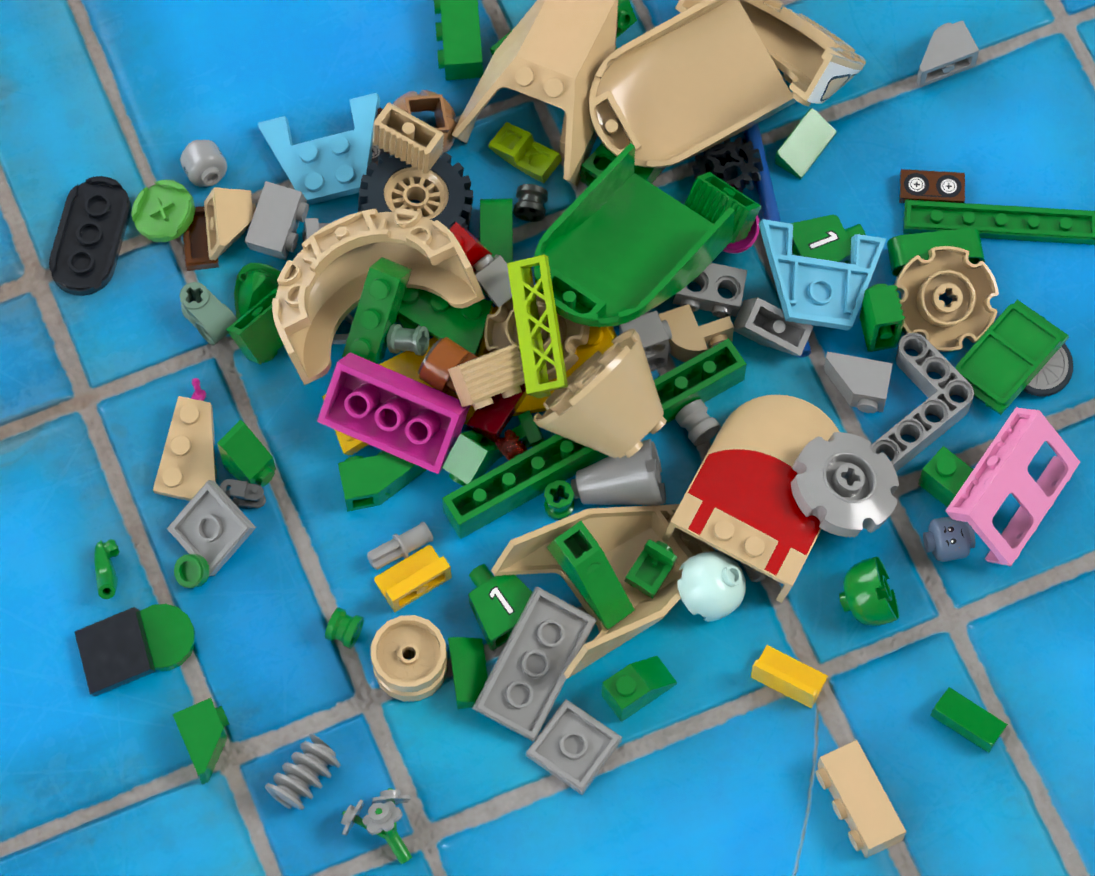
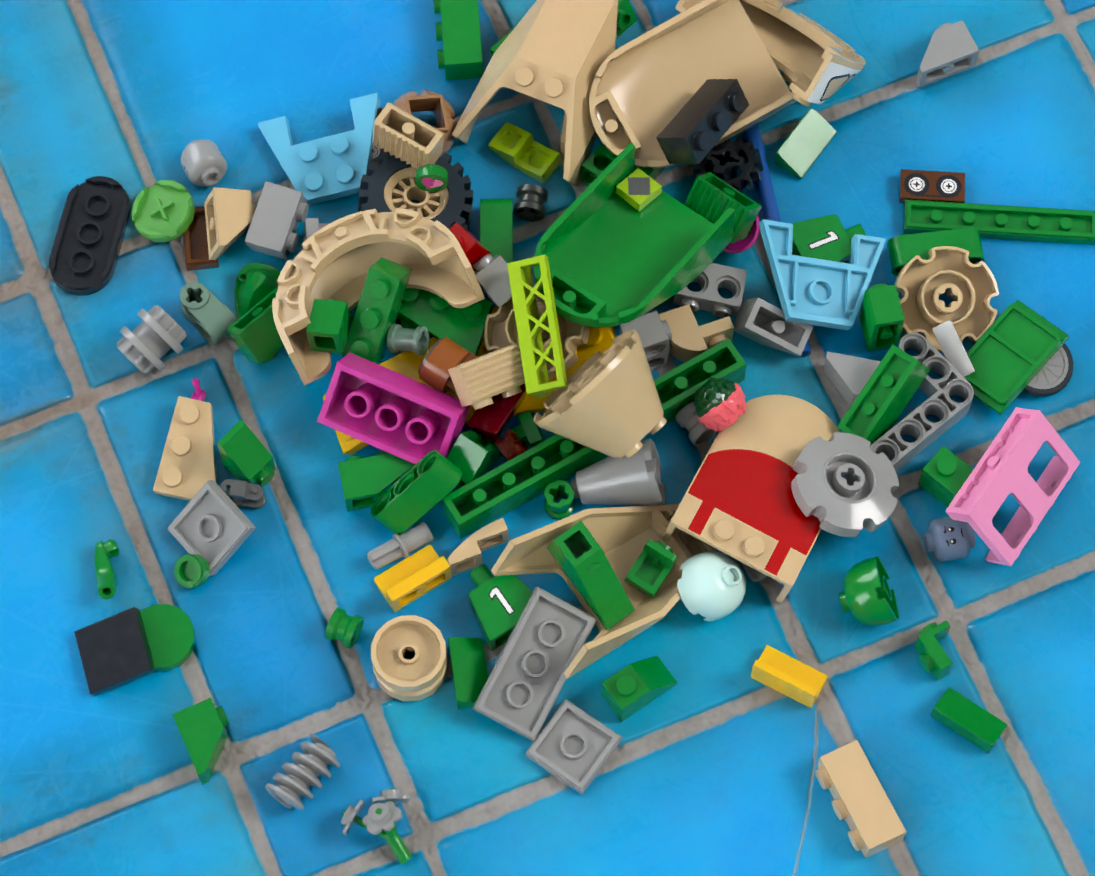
(151, 339): none -> light grey piece
(328, 326): none -> green brick
(416, 492): none -> green beam
(431, 178): none -> green tile
(469, 554): none -> tan slope
(638, 189): none -> lime tile
(702, 121): none -> black brick
(719, 403): none -> piece
(884, 395): none -> green panel
(932, 655): none -> green bracket
(953, 348): none -> white sticker

